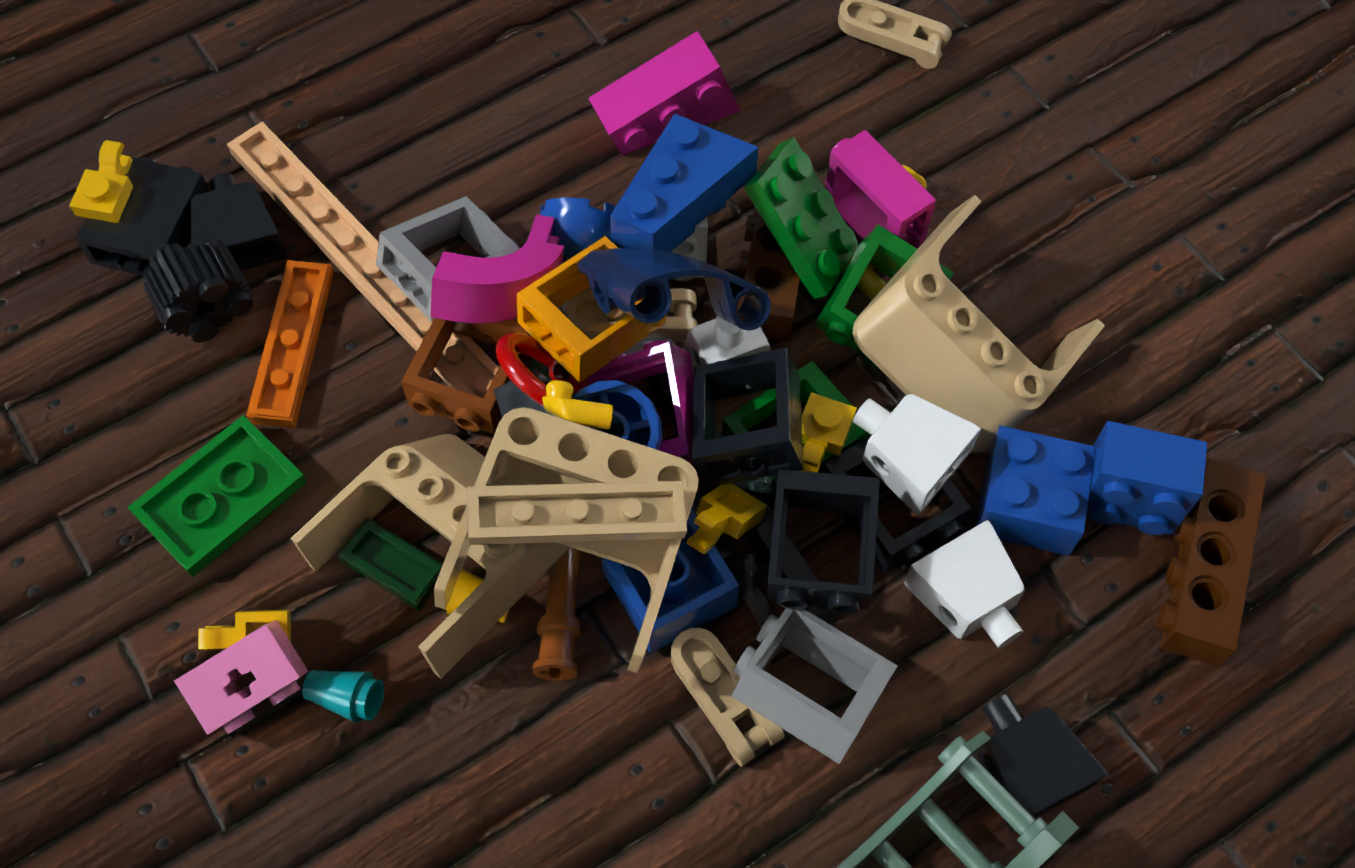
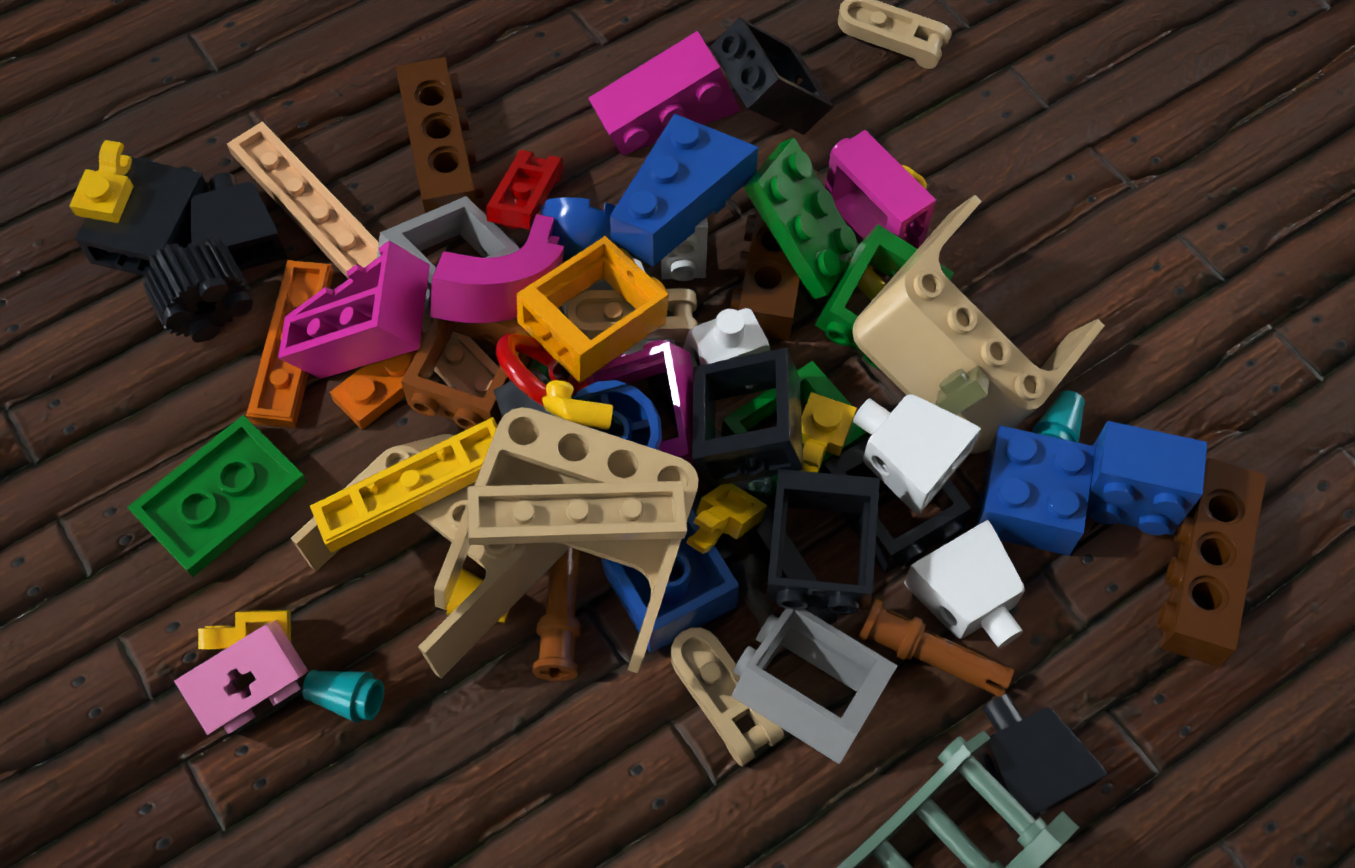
(361, 320): none -> dark pink wedge
(373, 389): none -> orange plate
(391, 563): dark green tile -> none
(403, 487): none -> yellow plate
(436, 133): none -> reddish brown brick
(524, 190): none -> red plate
(636, 274): dark blue panel -> none
(767, 76): none -> black window
(912, 639): none -> dark orange pin
(962, 390): none -> olive plate
(1063, 417): none -> teal cone

